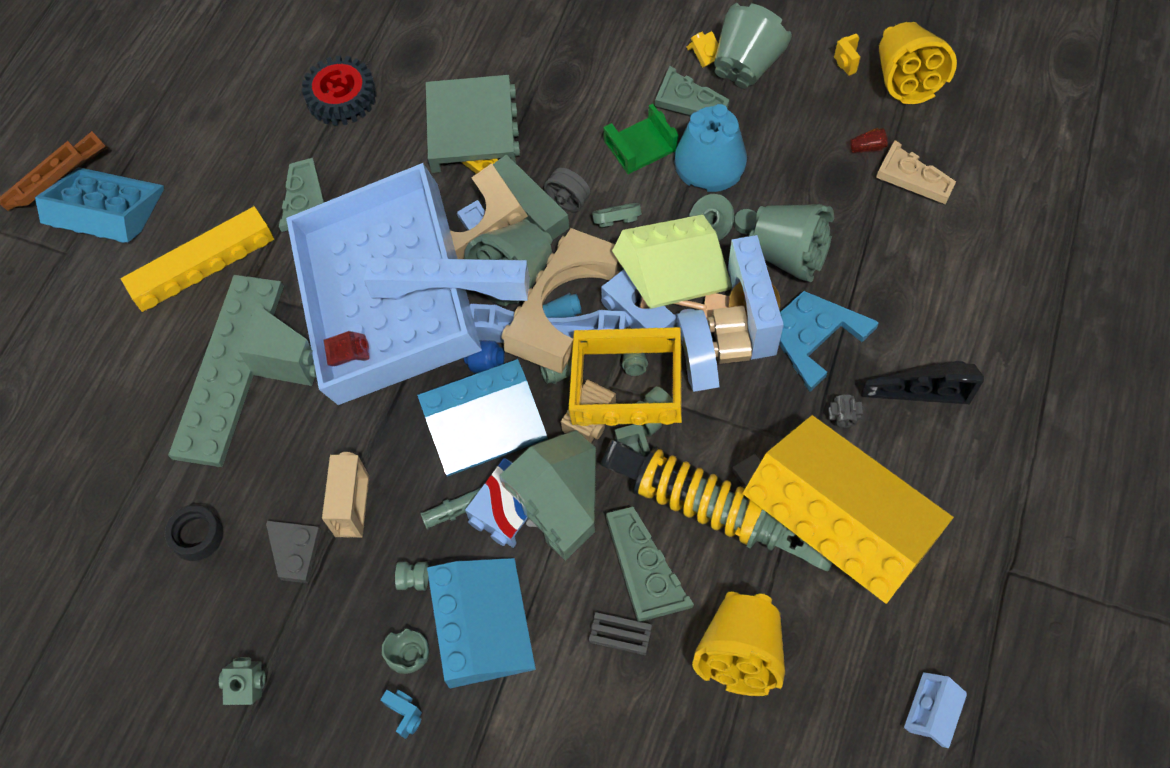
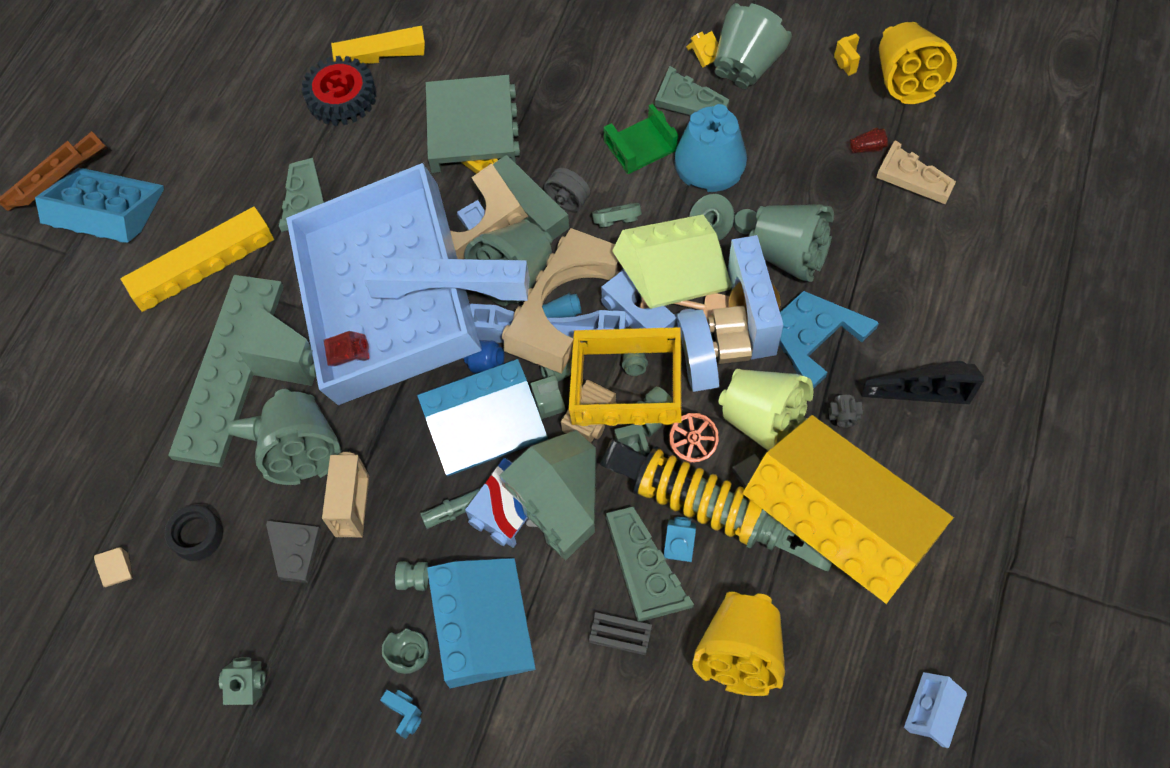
(113, 566): none -> tan slope
(245, 428): none -> sand green cone
(294, 439): none -> sand green cone
(369, 48): none -> yellow slope
(547, 397): none -> sand green panel
(680, 539): none -> dark azure bracket
(694, 437): none -> wheel
(766, 404): none -> yellowish green cone

